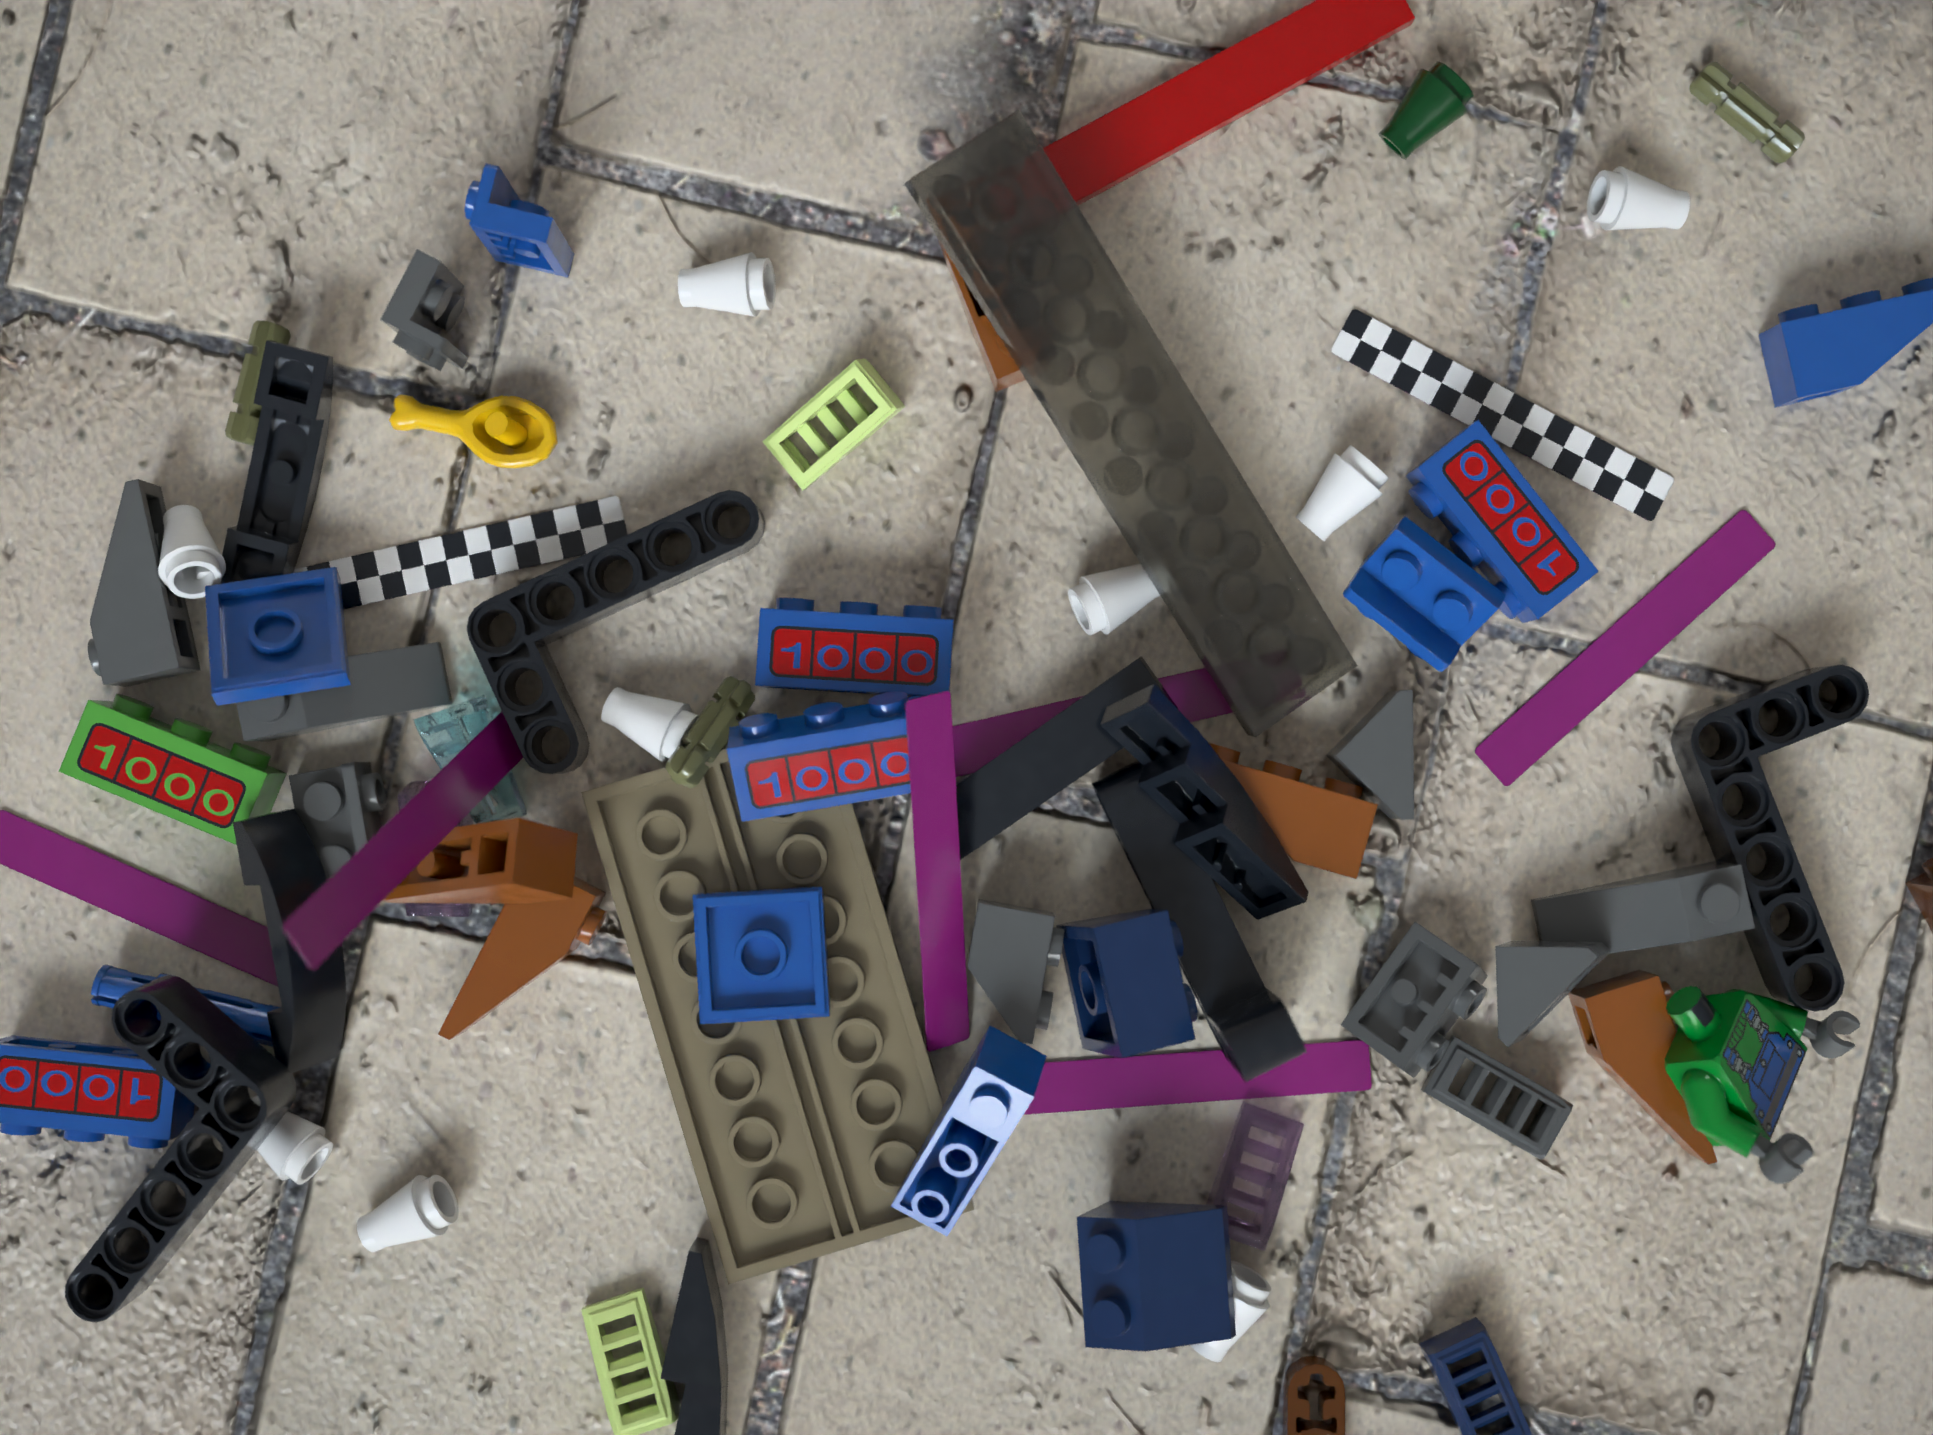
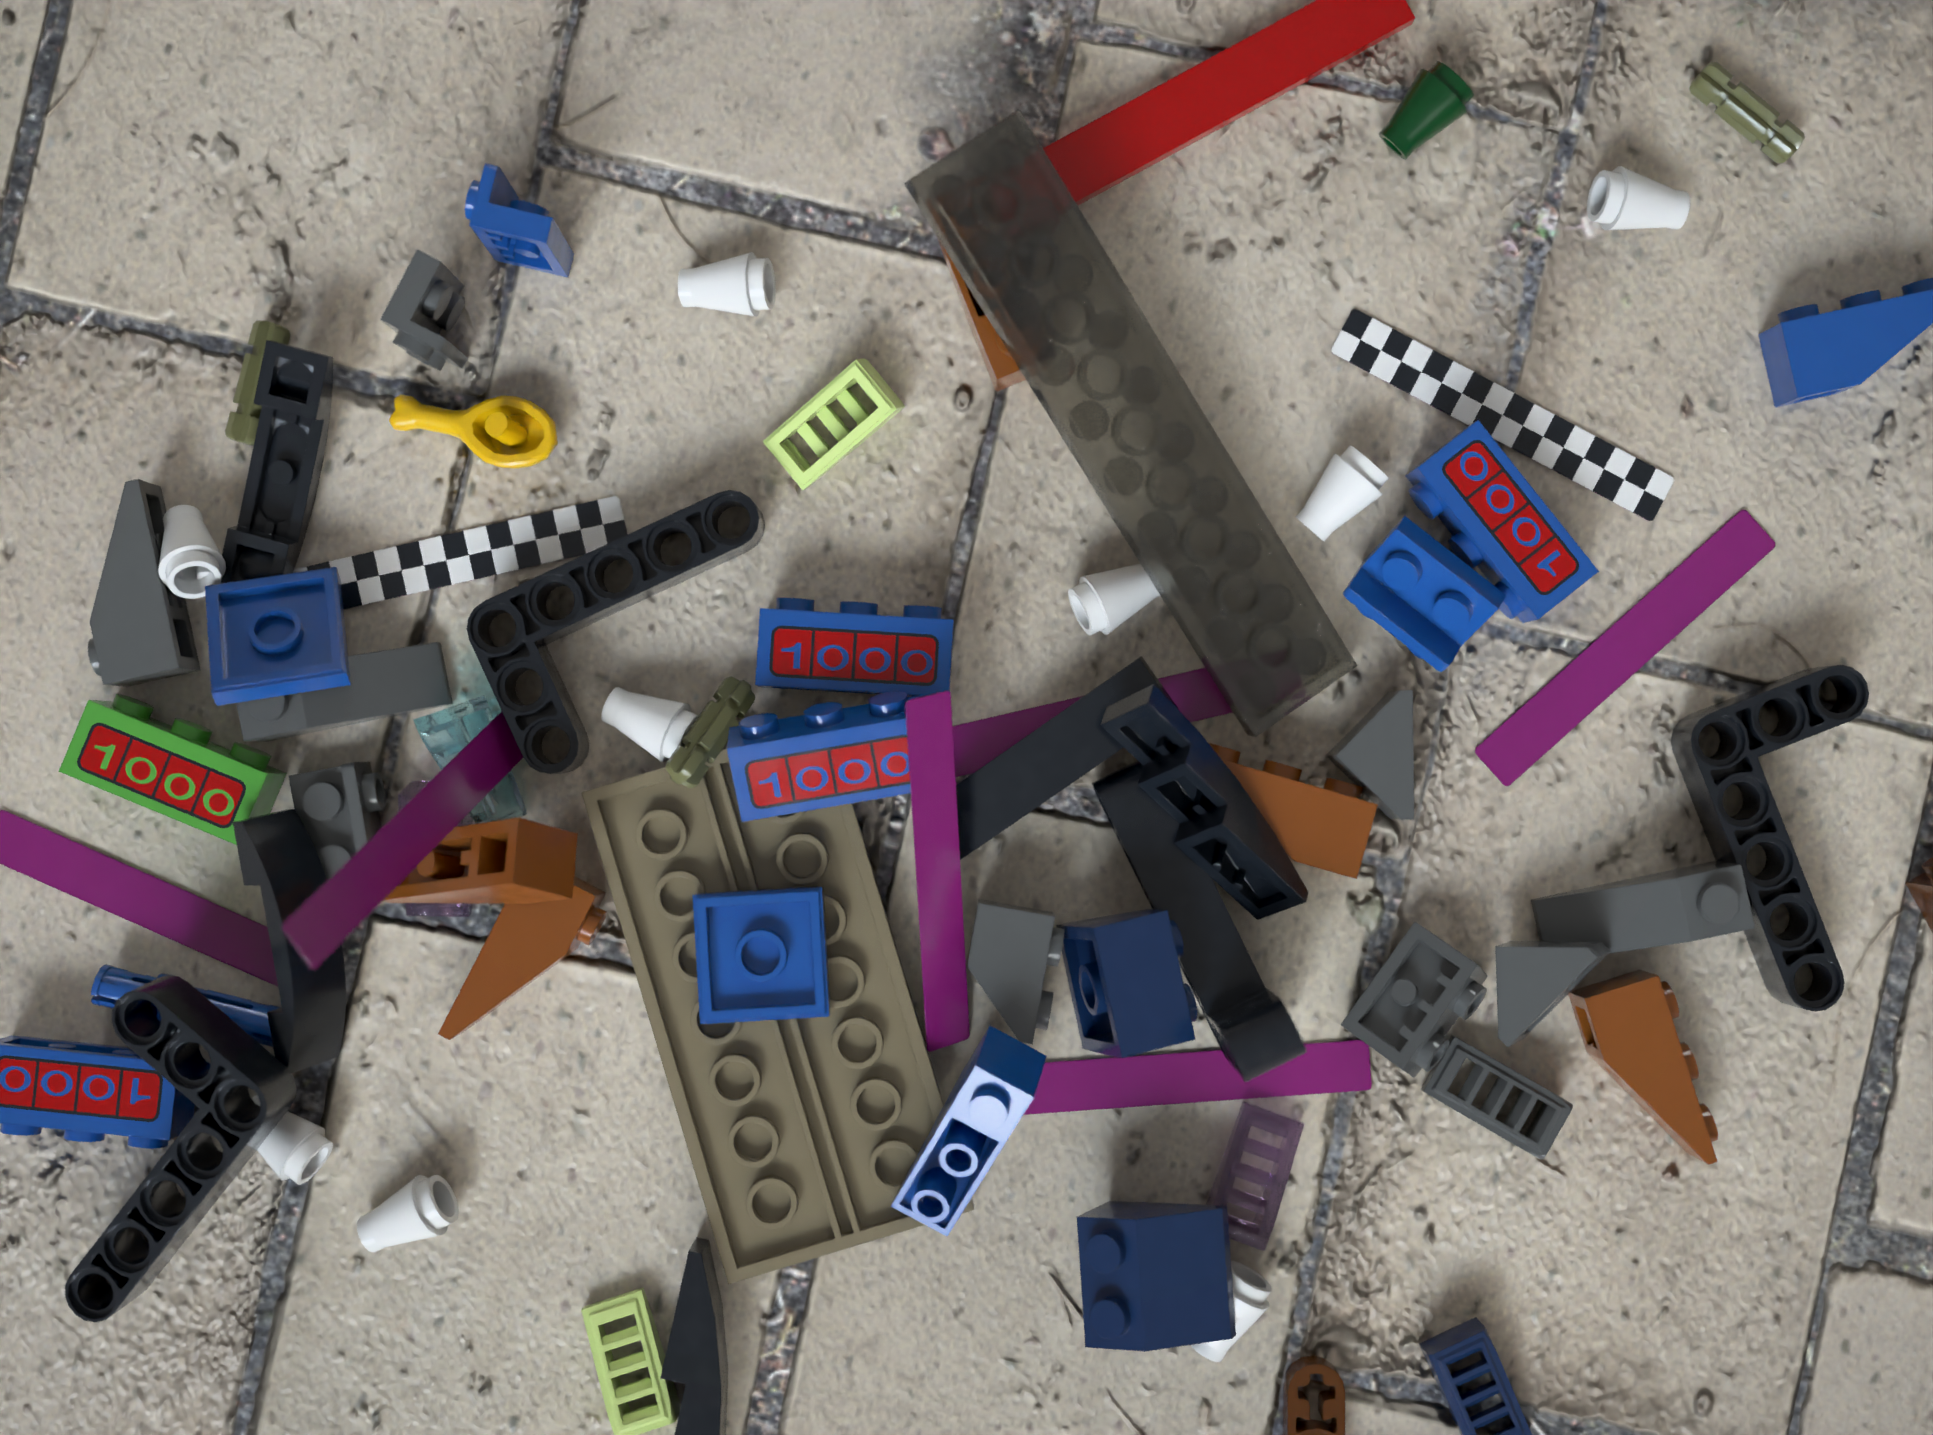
(1739, 1064): torso -> none

